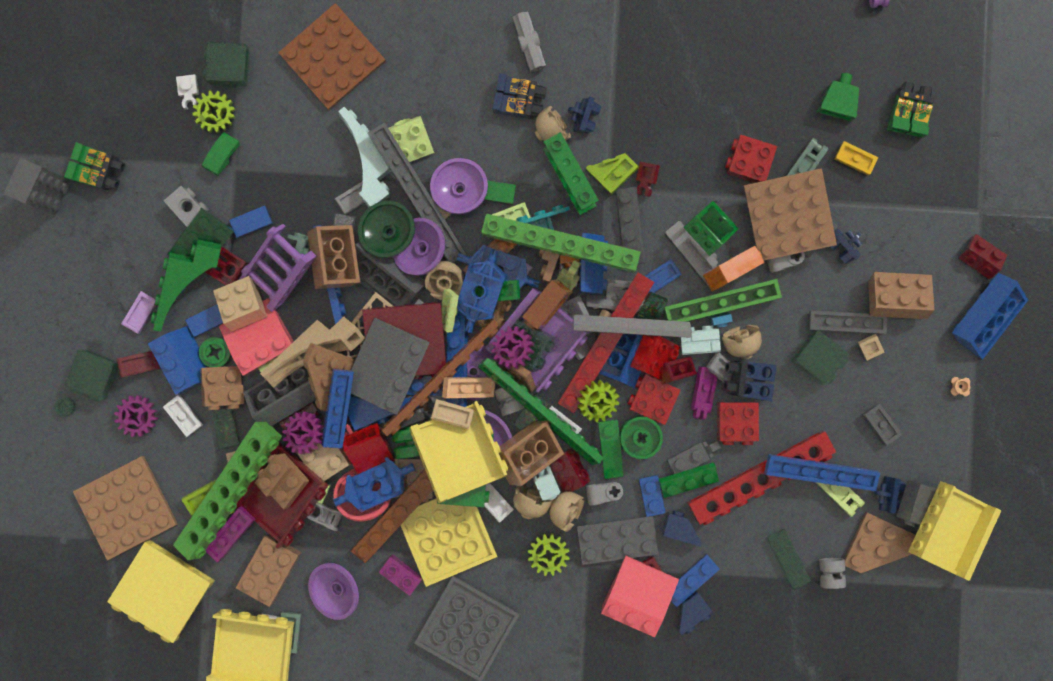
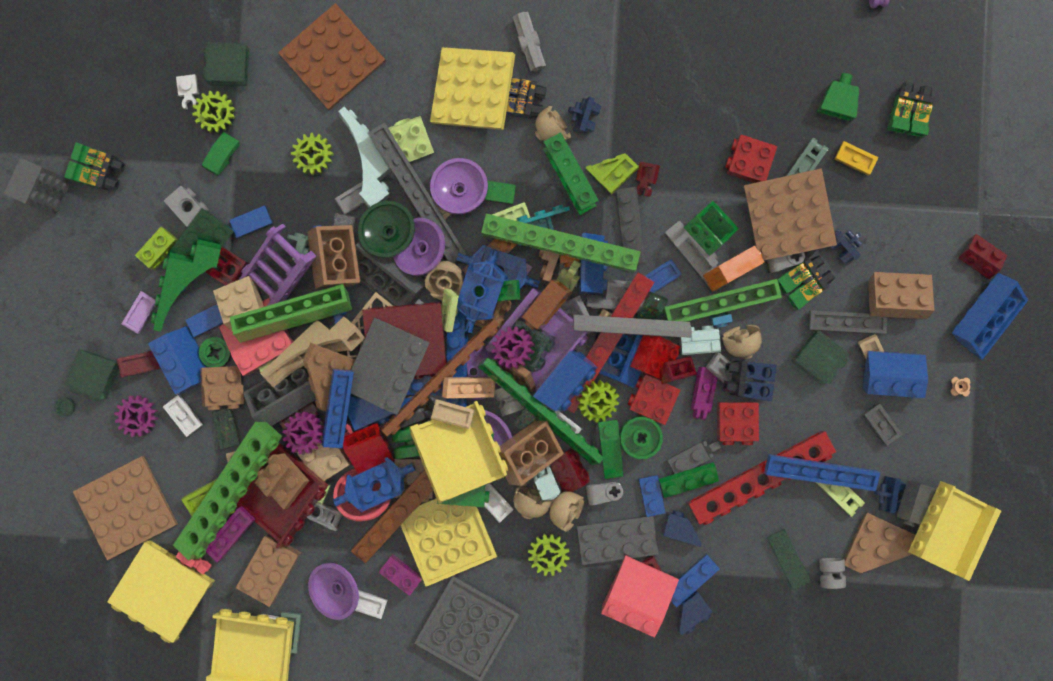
(156, 248): none -> lime brick
(200, 565): none -> coral plate
(290, 313): none -> bright green brick
(304, 153): none -> lime gear
(371, 604): none -> white tile
(472, 88): none -> light yellow plate
(566, 381): none -> blue slope
(810, 279): none -> hips
(895, 374): none -> blue slope

